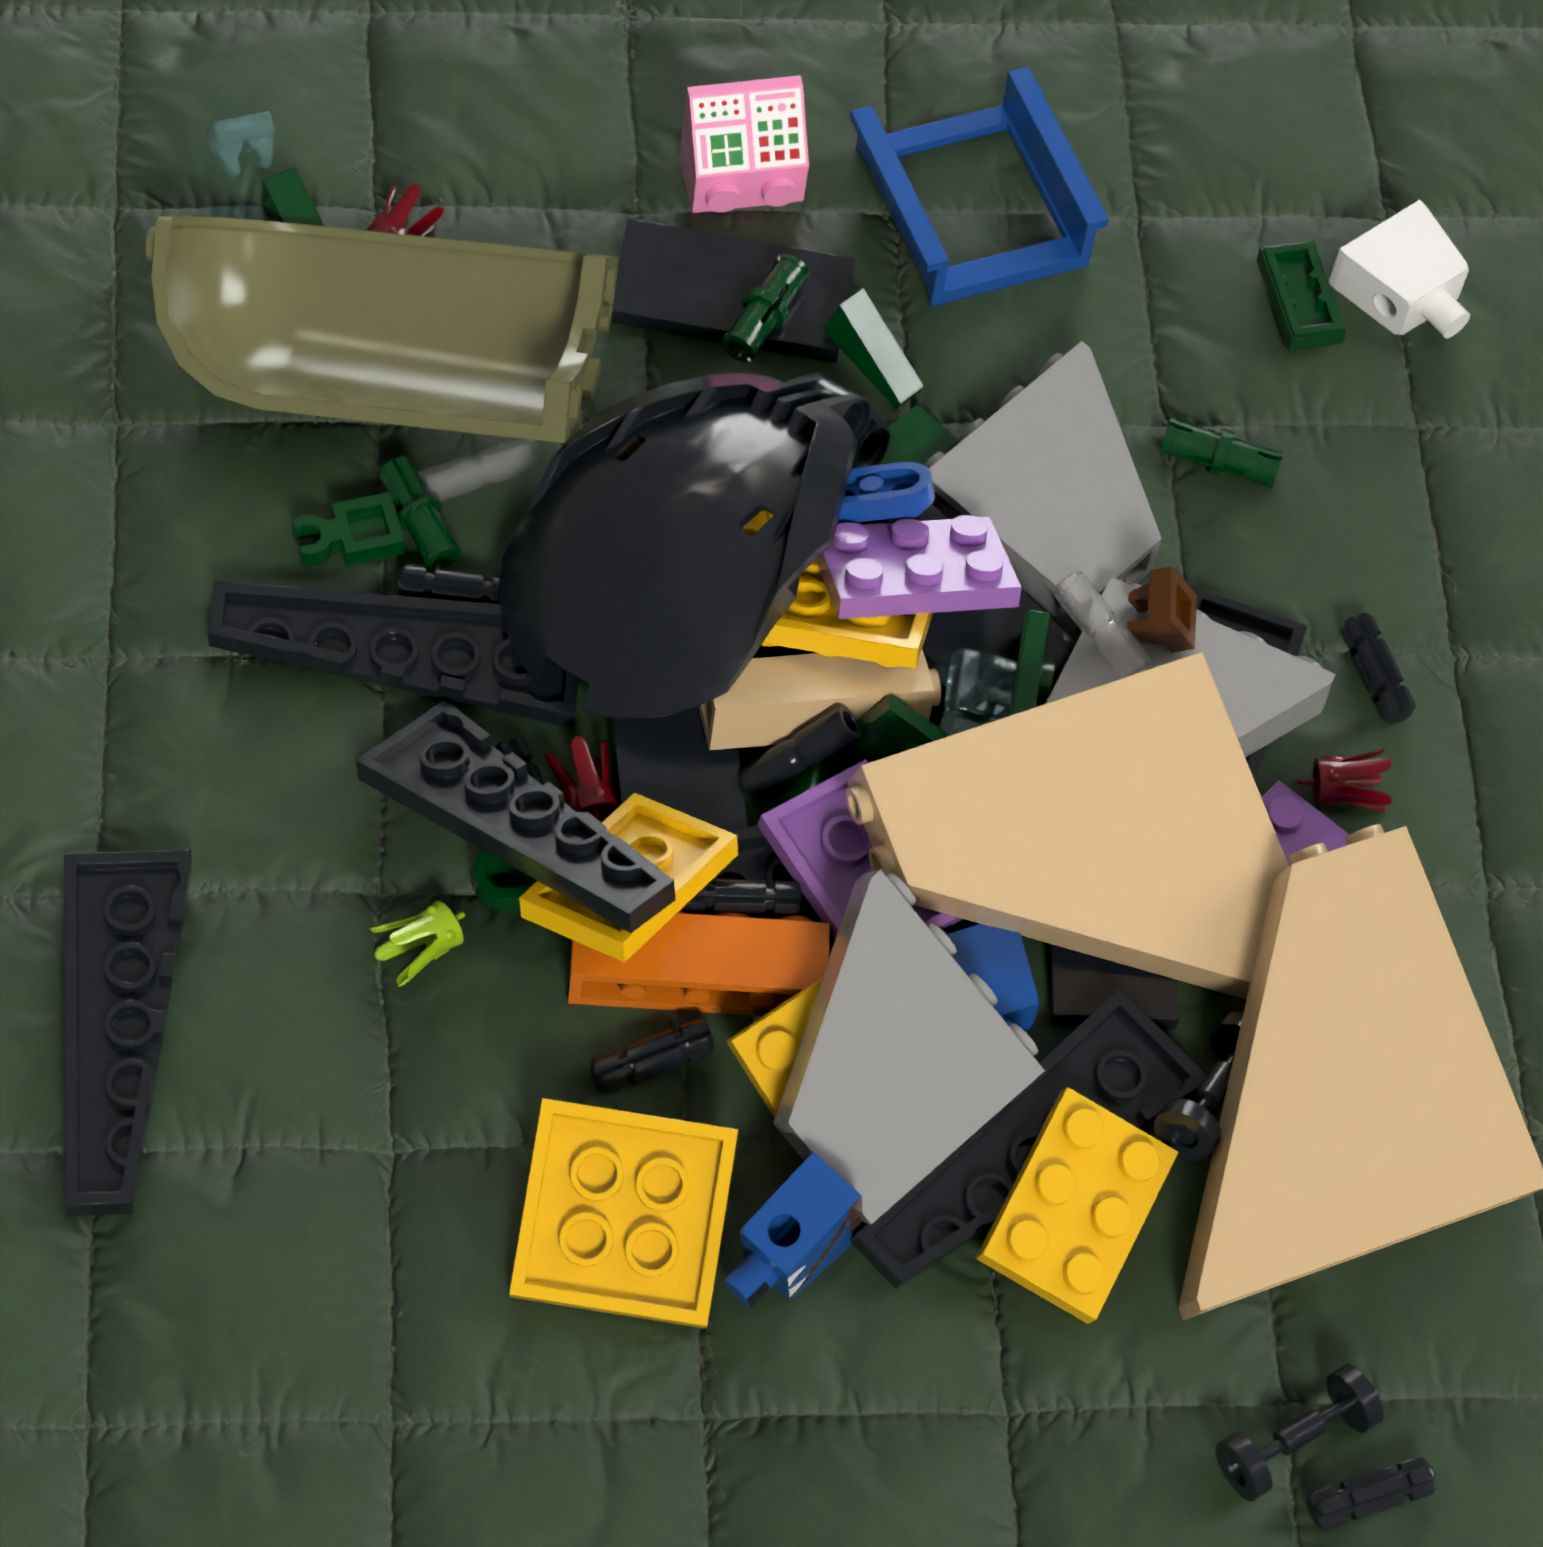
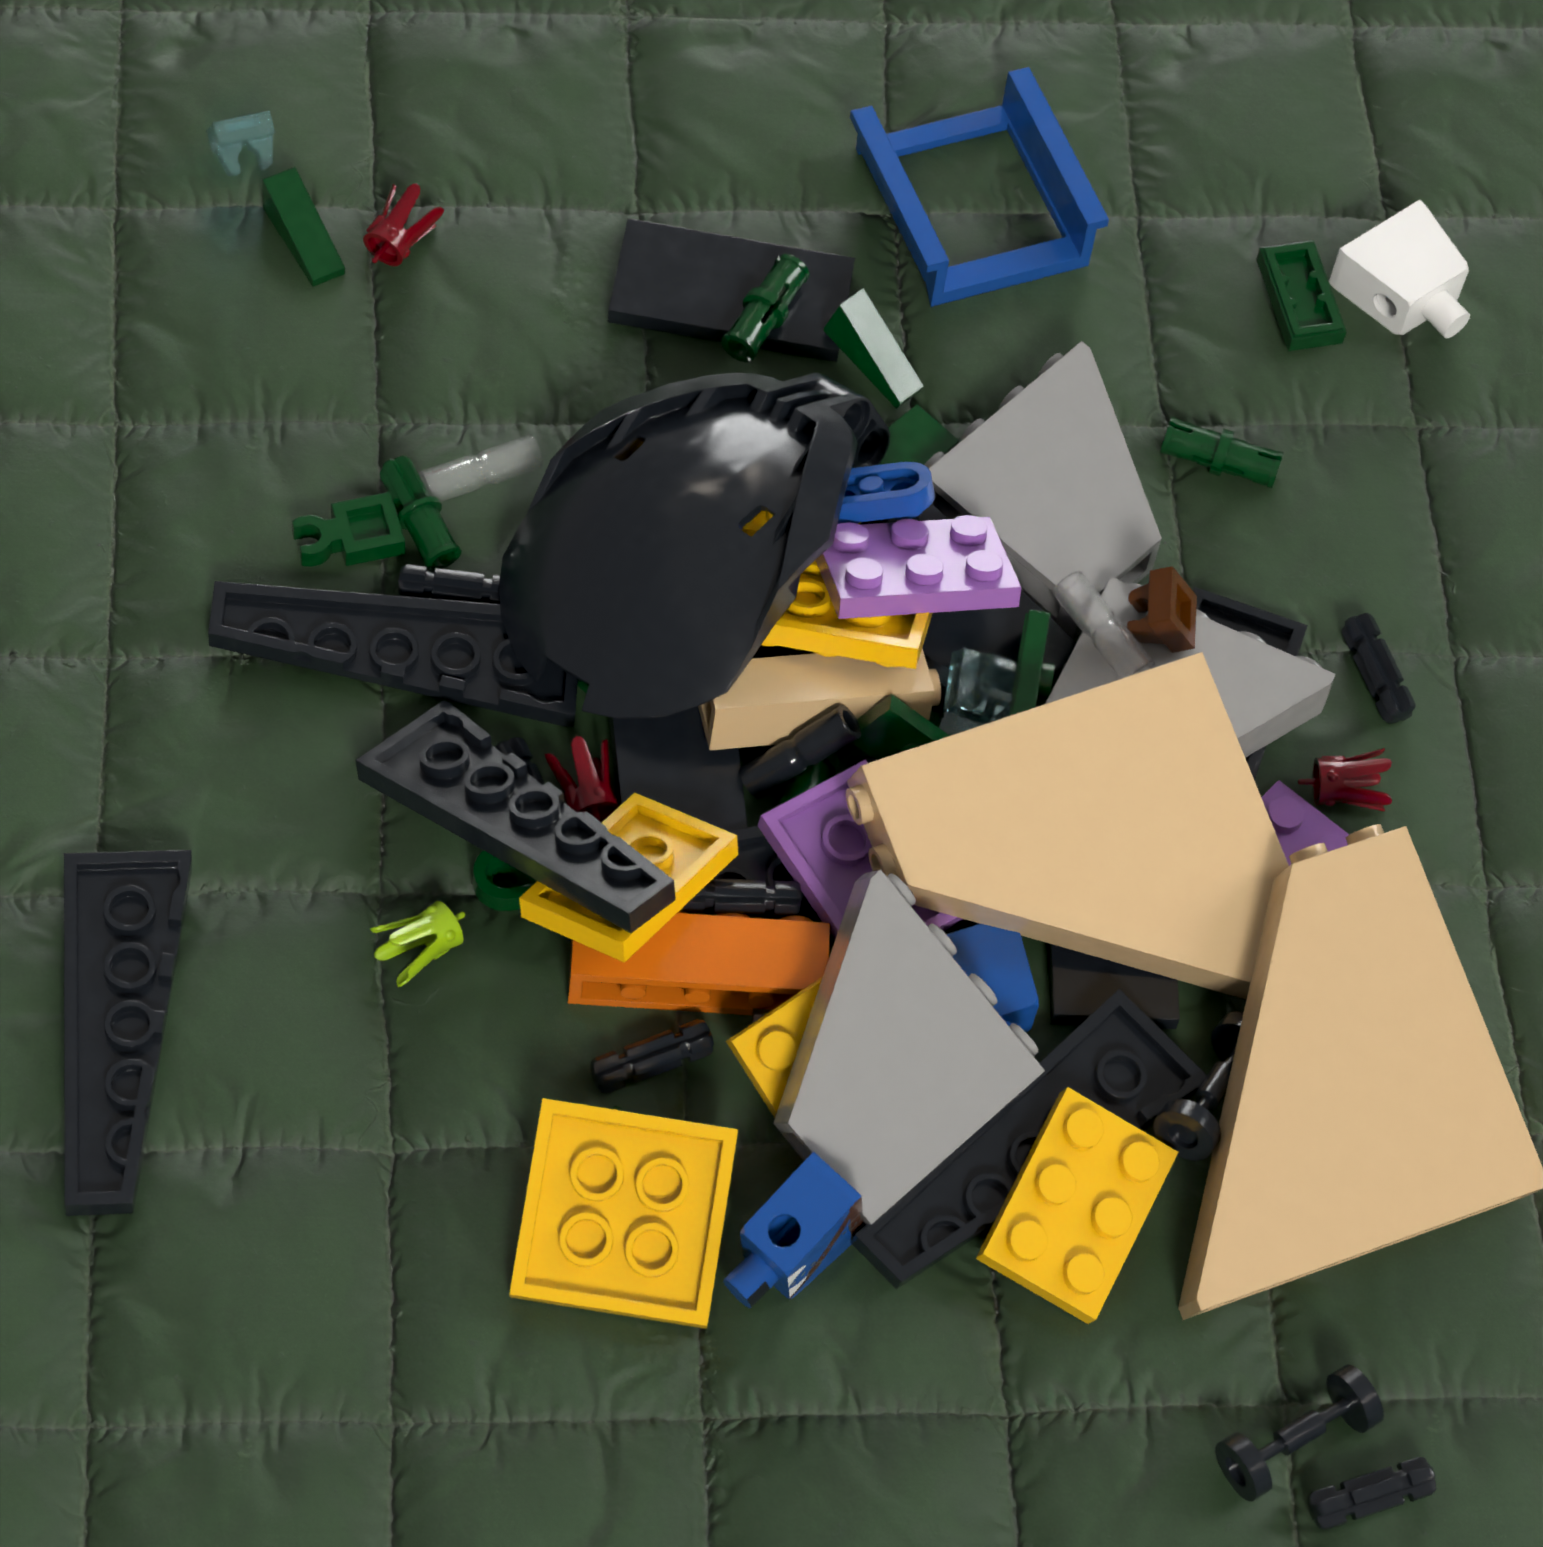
(383, 324): olive panel -> none
(744, 144): slope -> none

